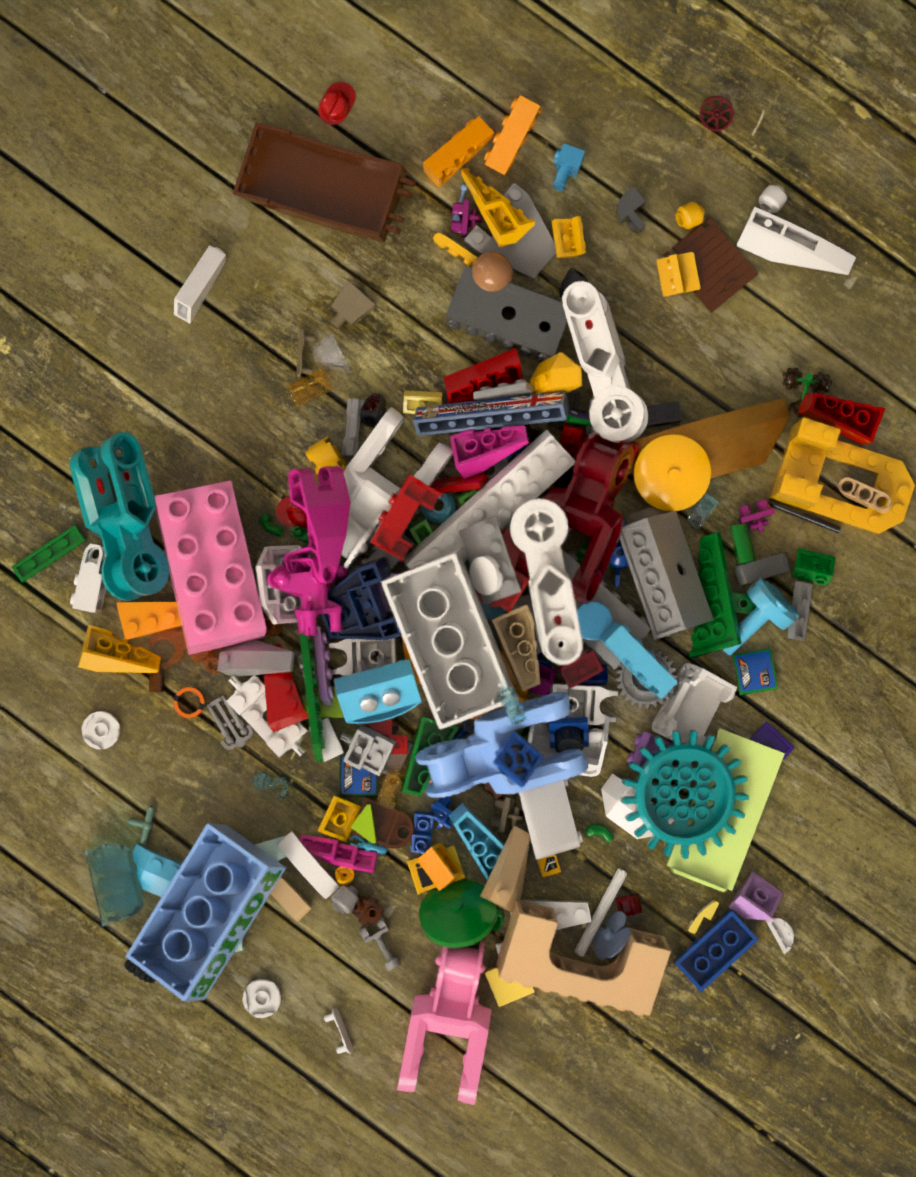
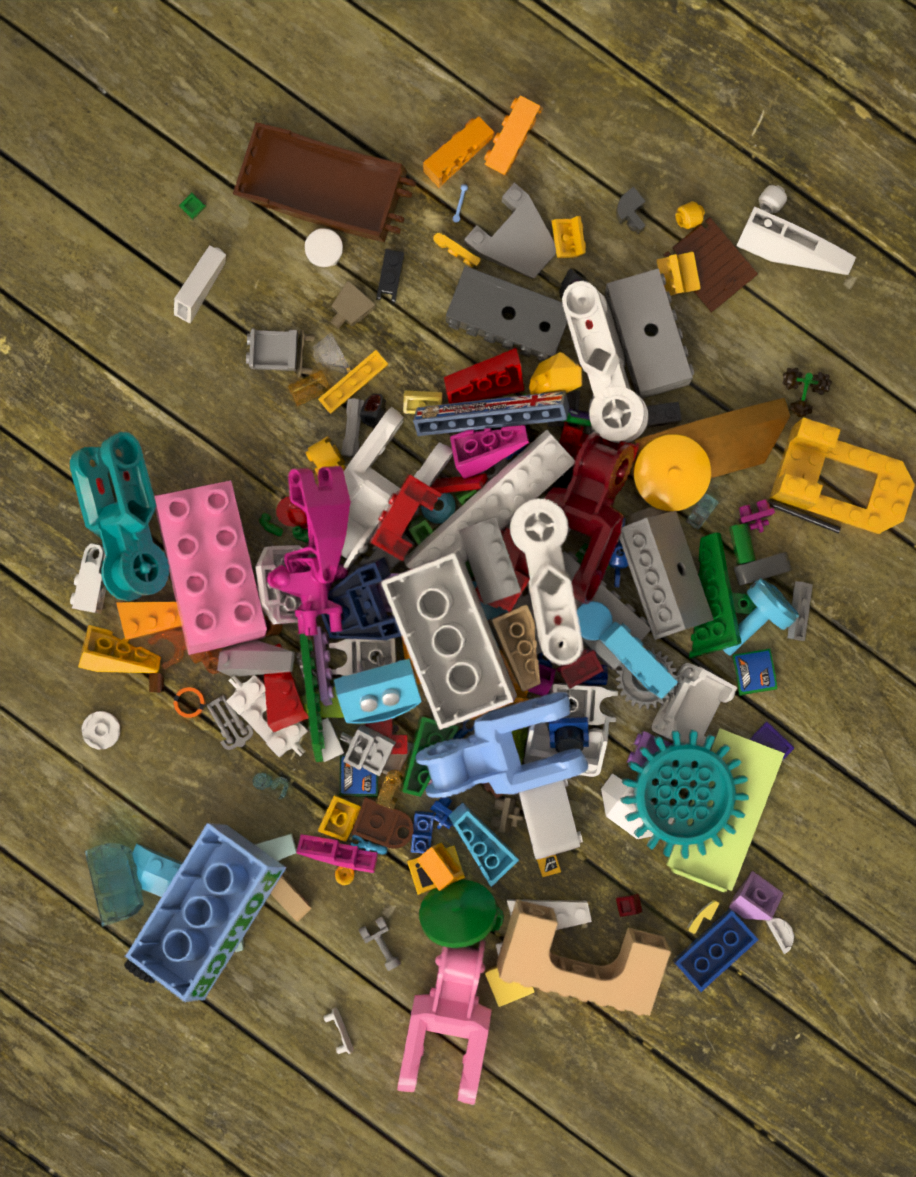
(48, 553): green tile -> none
(146, 825): sand green piece -> none
(192, 206): none -> green tile
(262, 998): white tile -> none
(272, 350): none -> light grey panel
(308, 865): white slope -> none
(323, 247): none -> white tile
(336, 103): red piece -> none
(345, 899): light grey head -> none
(353, 382): none -> yellow plate
(365, 824): lime slope -> none
(368, 910): reddish brown brick -> none
(390, 274): none -> black hinge
(460, 227): magenta hips -> none
(485, 575): white tile -> none
(492, 271): medium nougat piece -> none
(503, 219): yellow wedge -> none
(504, 390): light grey tile -> none
(508, 874): tan wedge -> none
(515, 712): clear light blue leg -> none
(517, 760): blue piece -> none
(568, 163): dark azure brick -> none
(599, 830): green arm -> none
(600, 912): white axle -> none
(608, 941): sand blue piece -> none
(643, 306): none -> light grey piece
(716, 113): dark red wheel -> none
(813, 567): green bracket -> none
(854, 419): red wedge -> none
(859, 488): tan beam -> none

